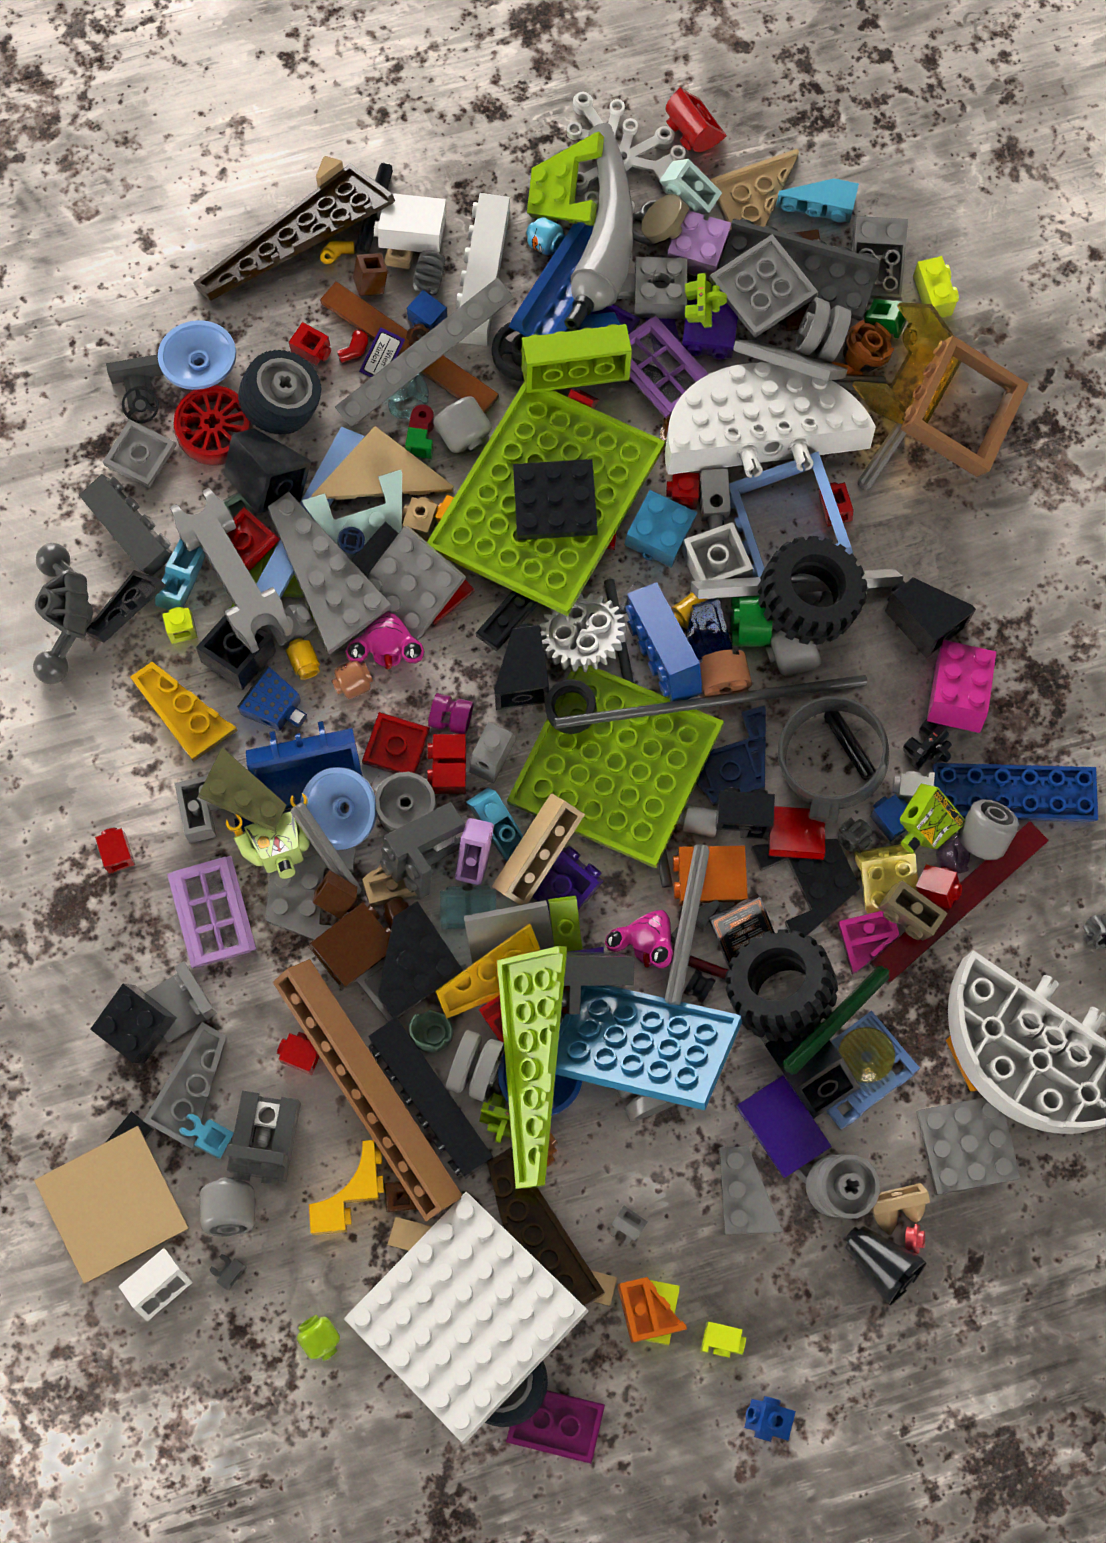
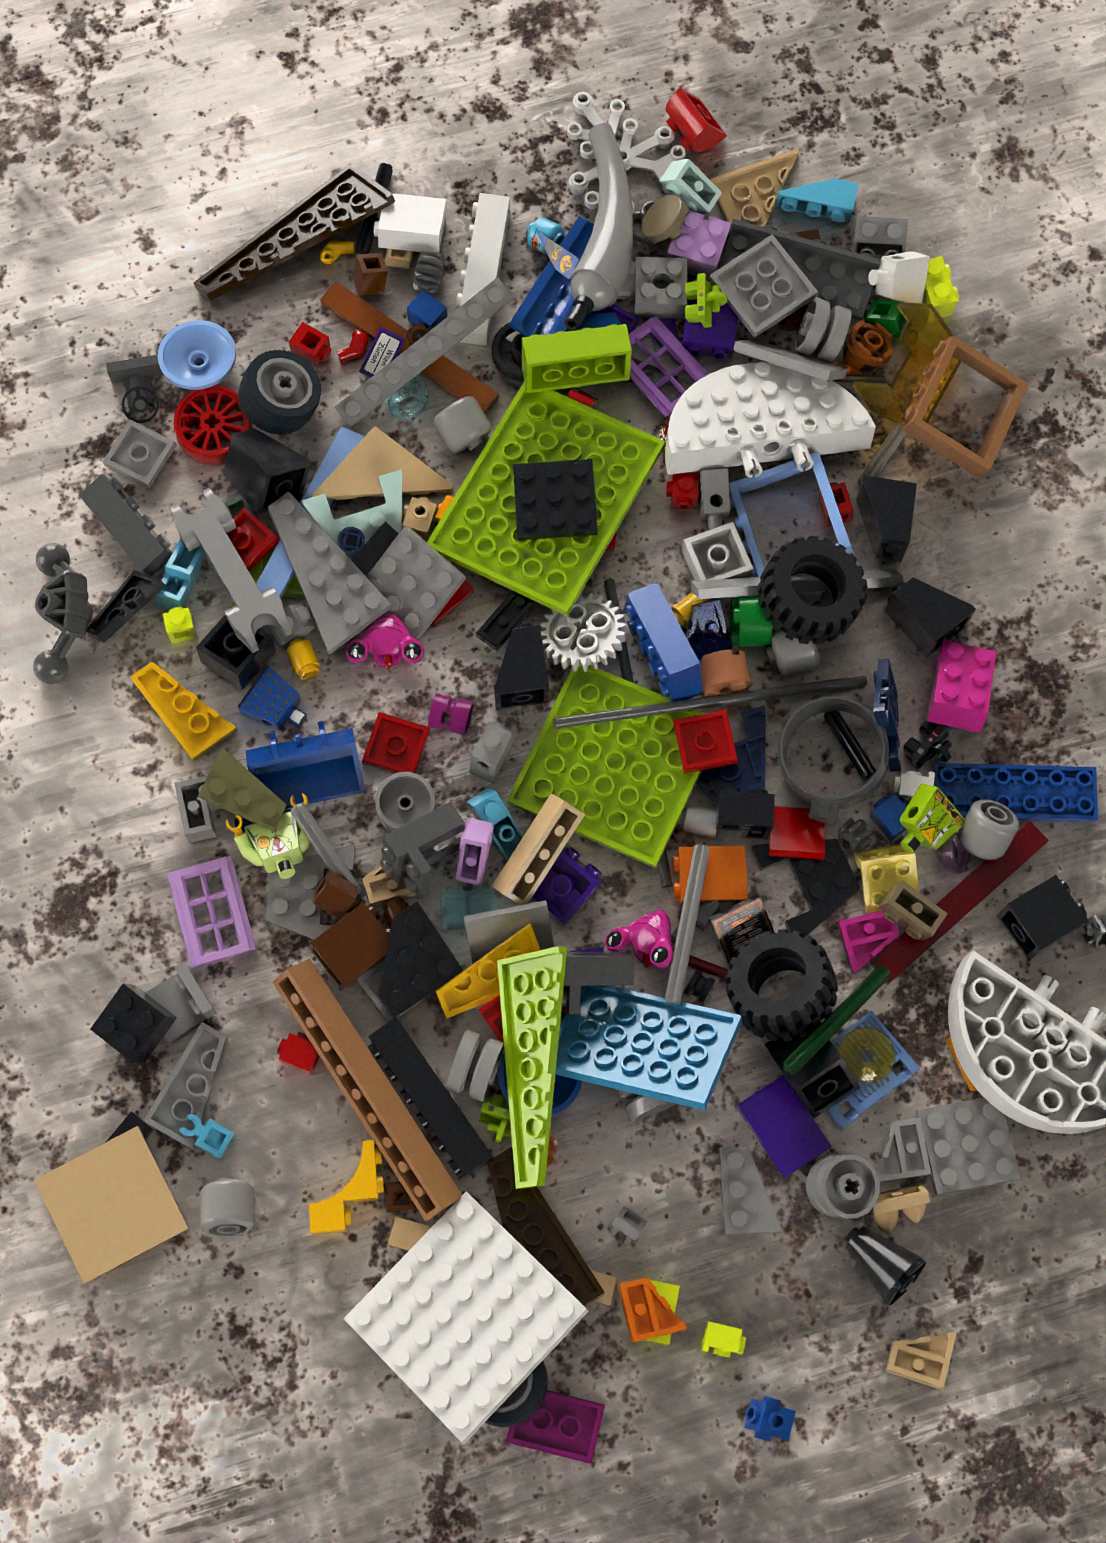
(114, 850): red brick -> none
(155, 1284): white brick -> none
(230, 1273): dark grey tile -> none
(261, 1163): dark grey brick -> none
(318, 1337): lime head -> none
(326, 800): light blue dish -> none
(327, 169): tan slope -> none
(352, 679): nougat head -> none
(418, 432): leg -> none
(431, 1031): sand green hair -> none
(448, 763): red piece -> none
(555, 183): lime wing -> none
(560, 689): black tyre -> none
(561, 259): none -> sticker
(565, 923): lime plate -> none
(660, 528): dark azure brick -> none
(705, 741): none -> red tile
(886, 709): none -> dark blue wing
(887, 515): none -> black slope
(901, 276): none -> white torso
(904, 1152): none -> light grey wing
(914, 1238): coral plate -> none
(922, 1359): none -> tan wing
(939, 885): brick -> none
(1042, 916): none -> black slope

